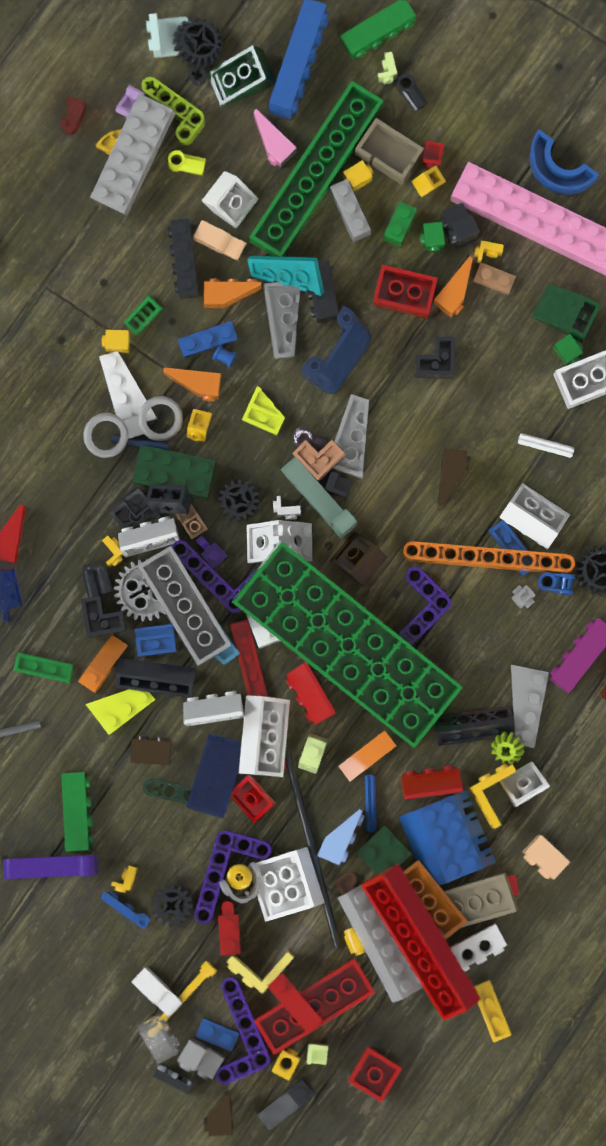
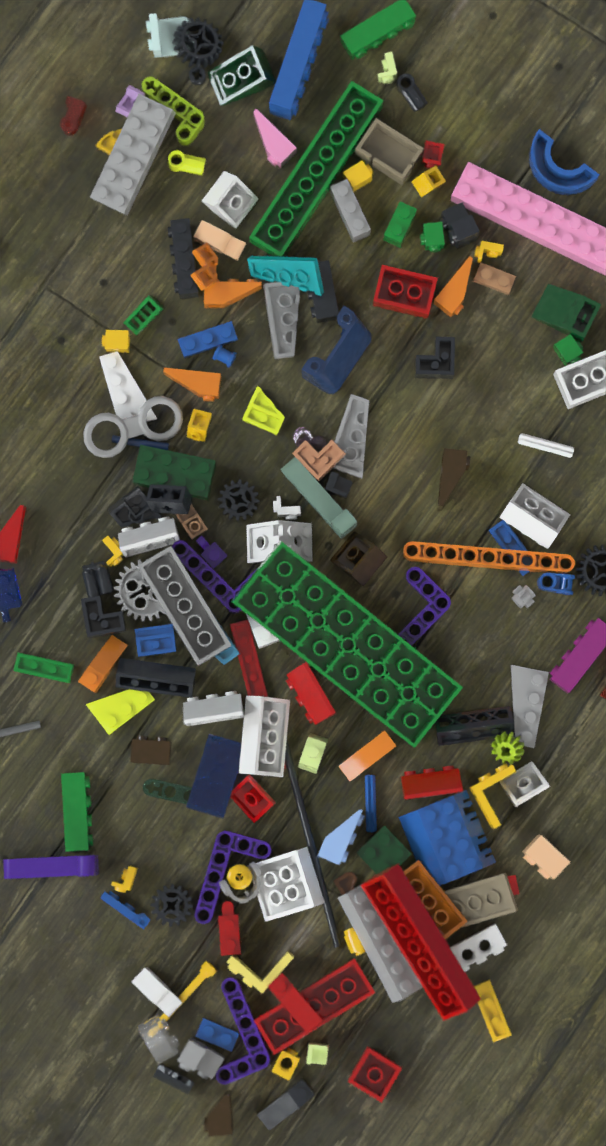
(208, 260): none -> orange tile

